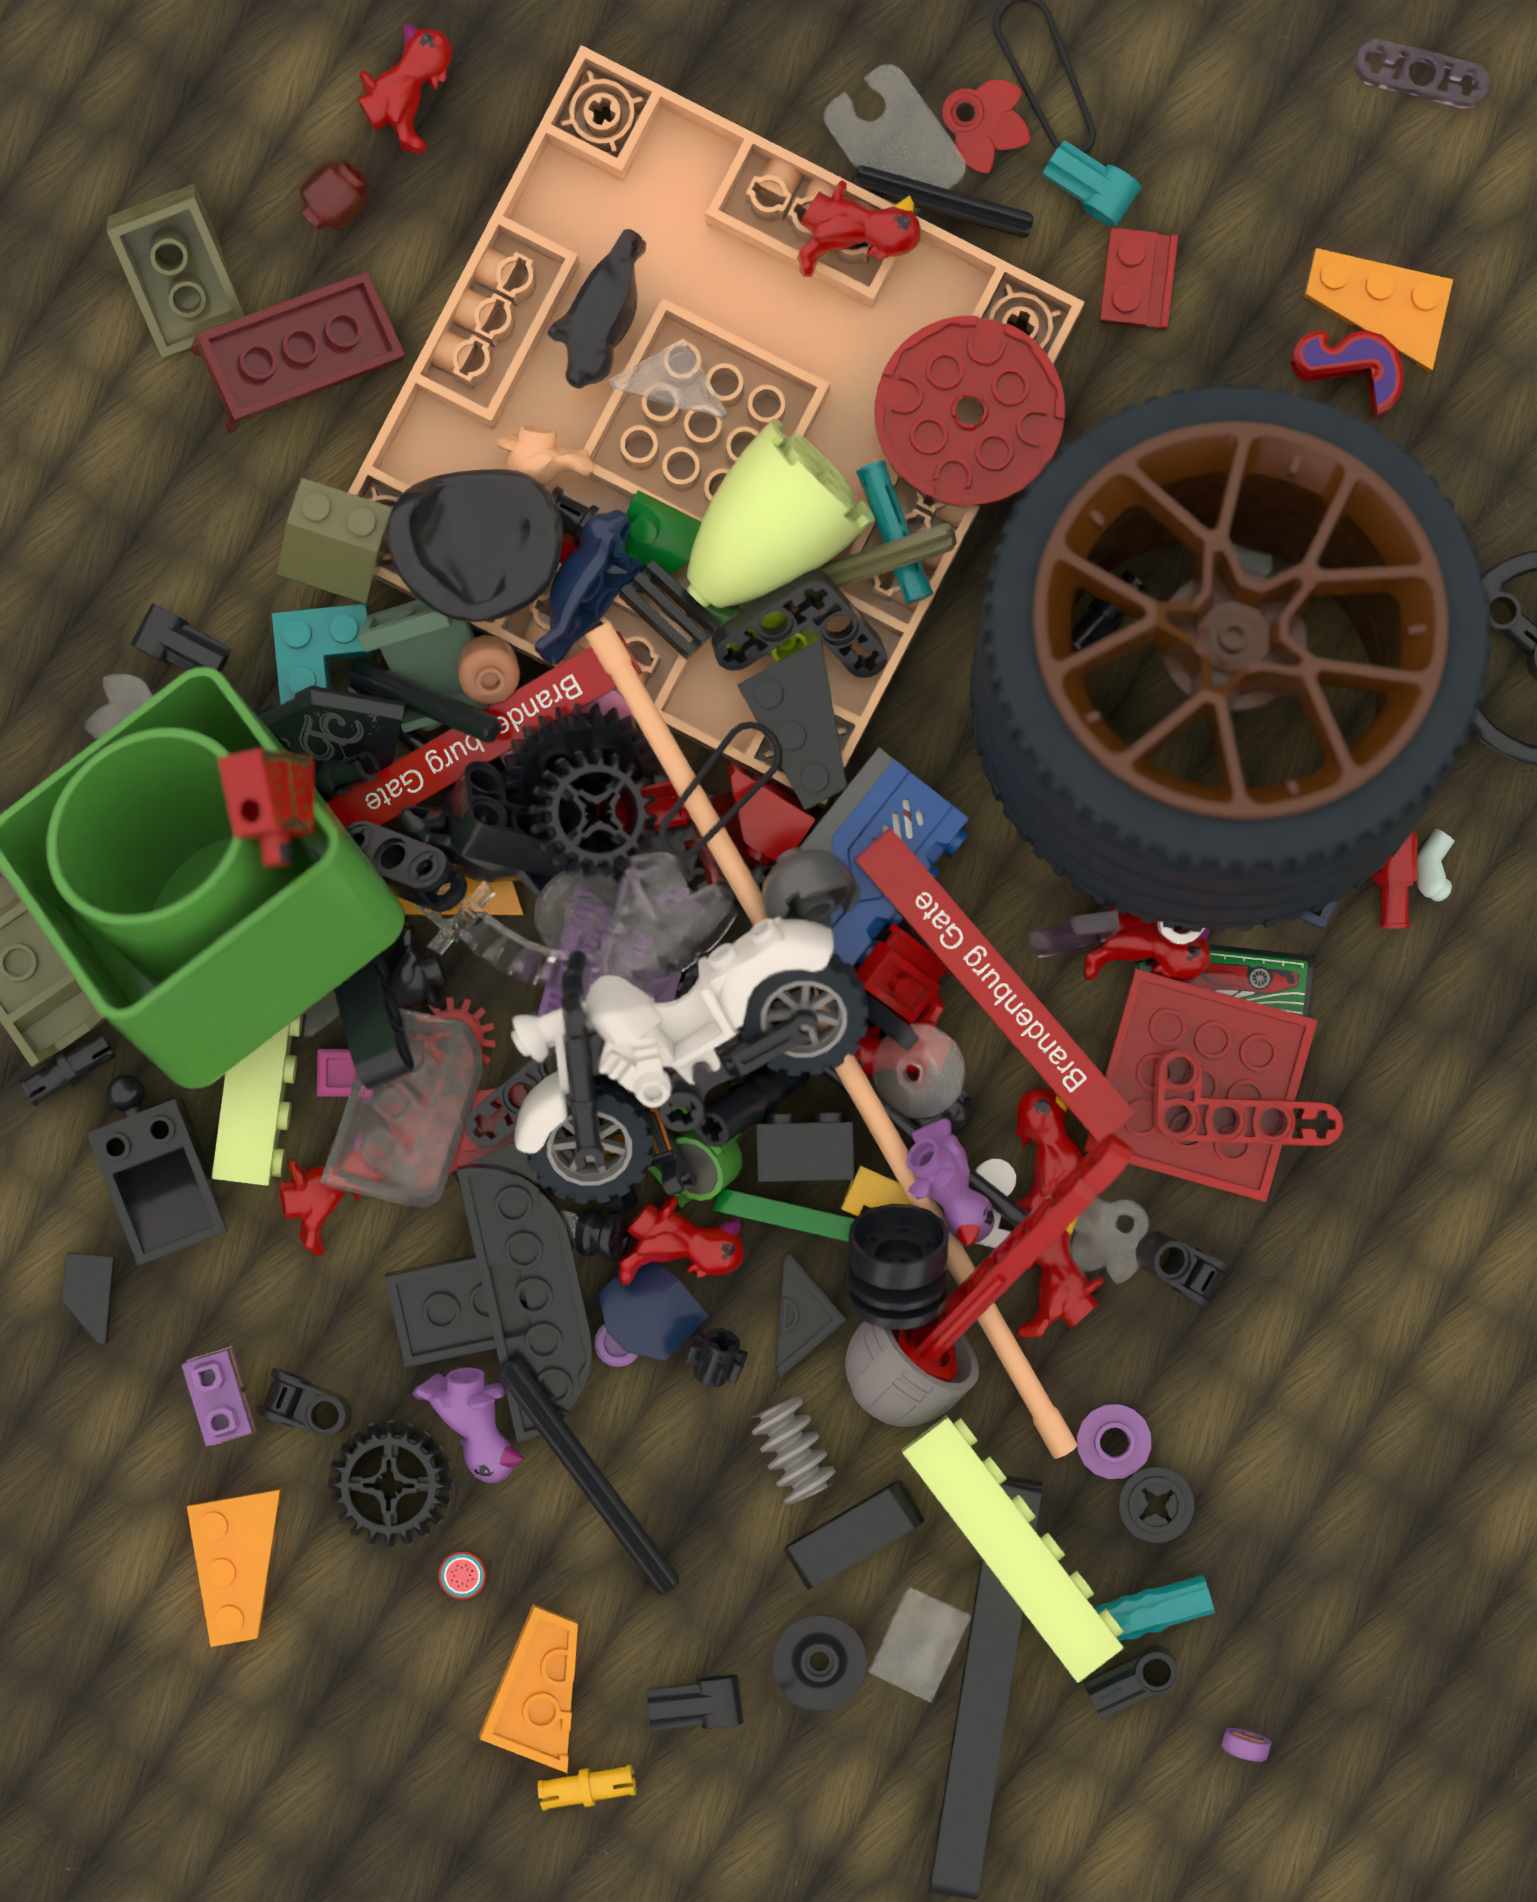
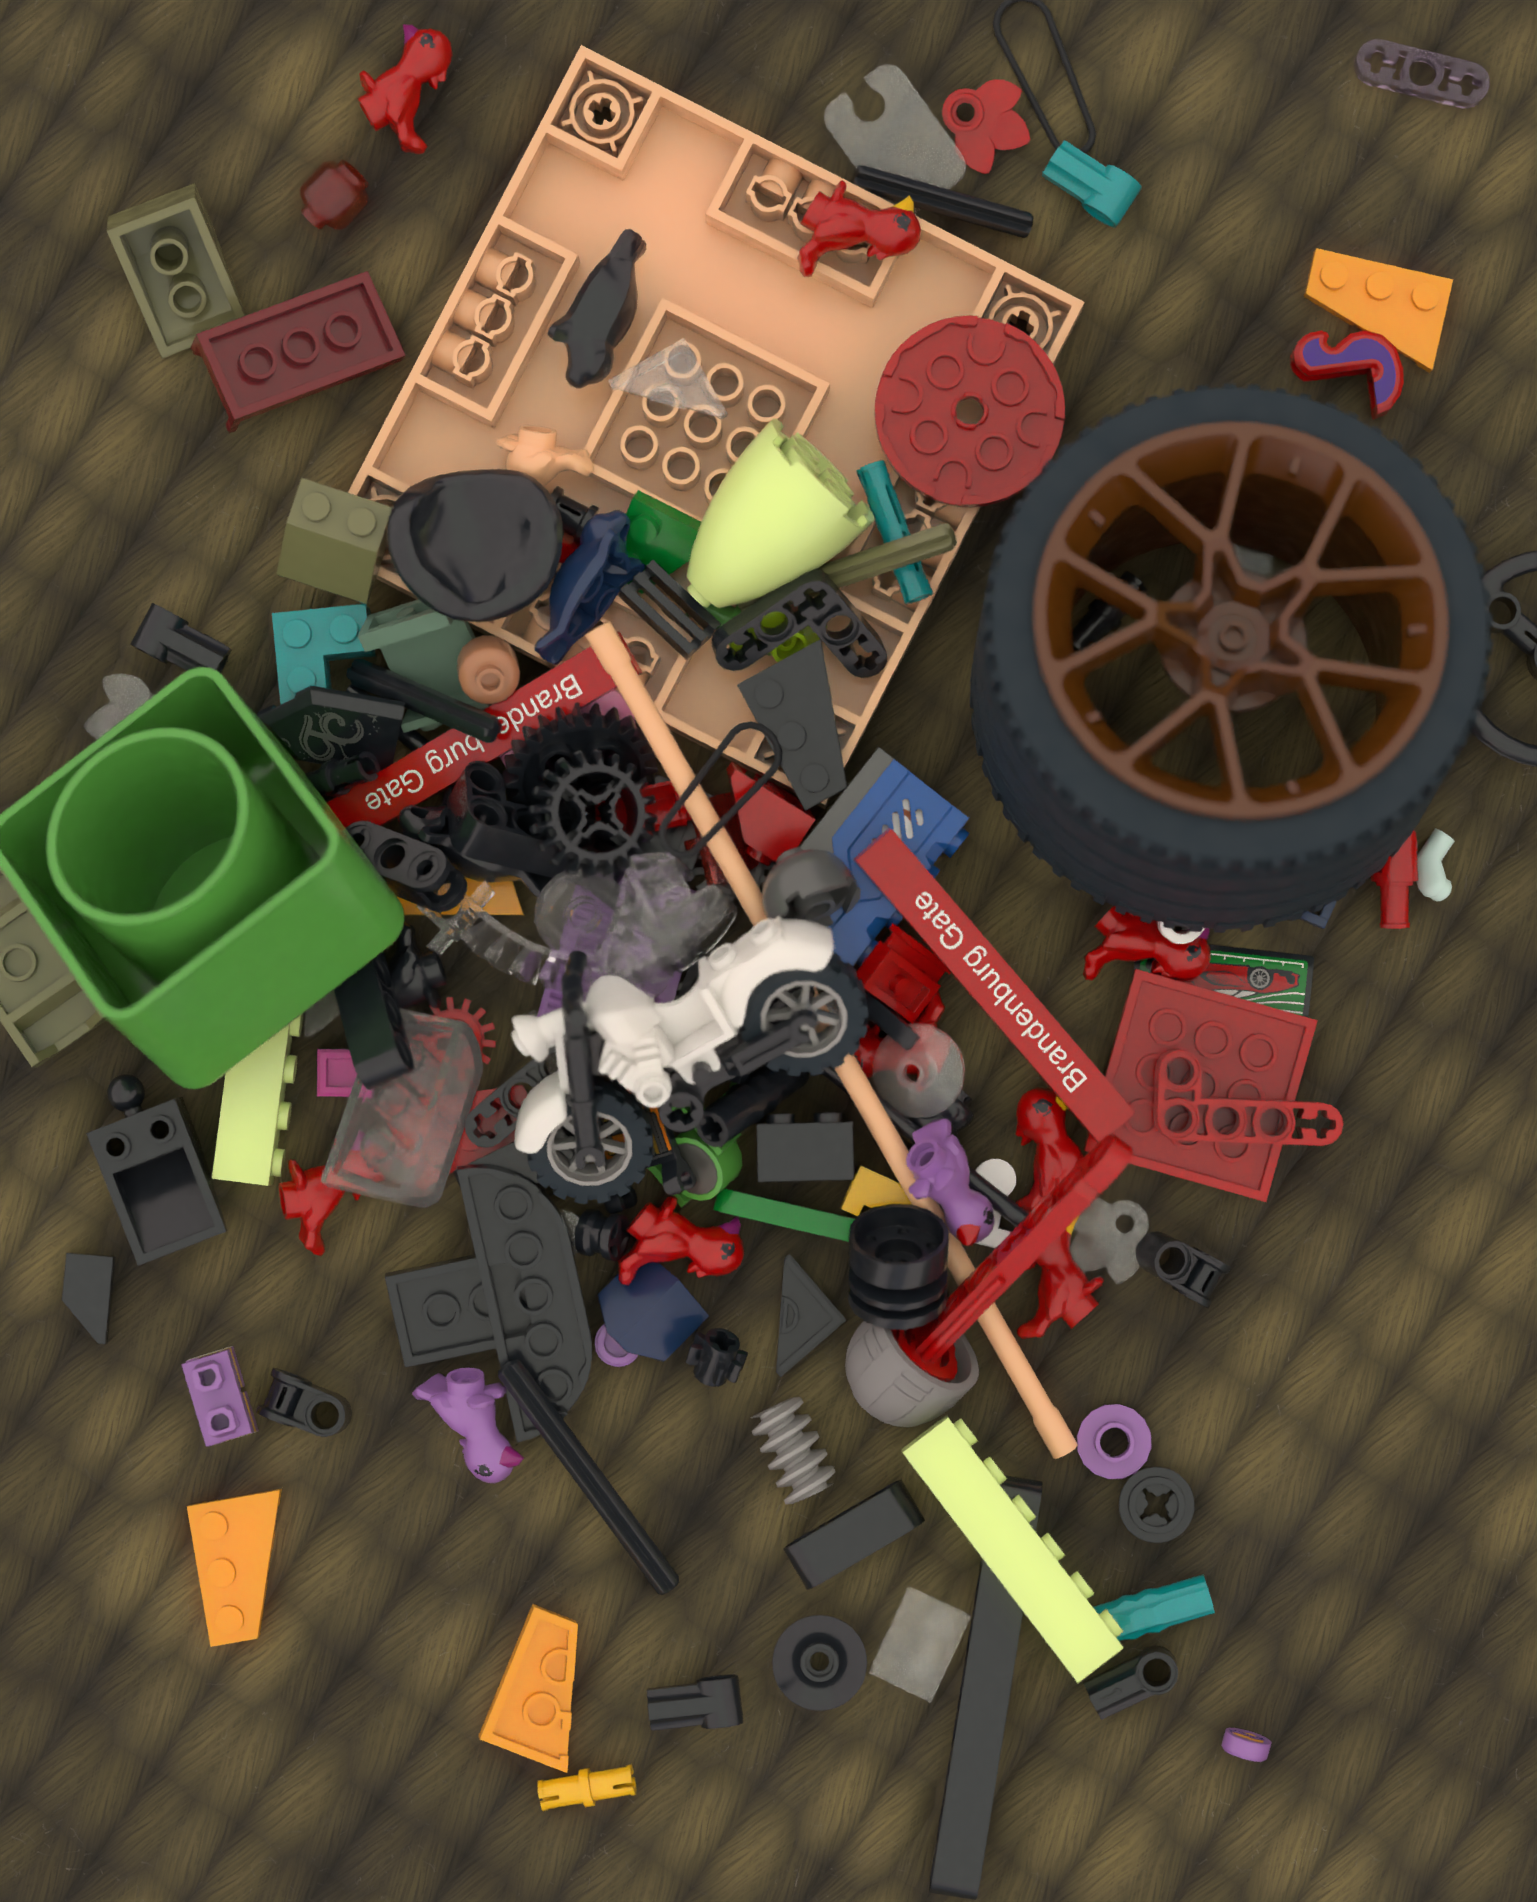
(67, 1069): black pin -> none
(269, 800): red torso -> none
(391, 1459): black gear -> none
(462, 1574): tile -> none
(1074, 934): tile -> none
(1138, 278): red plate -> none

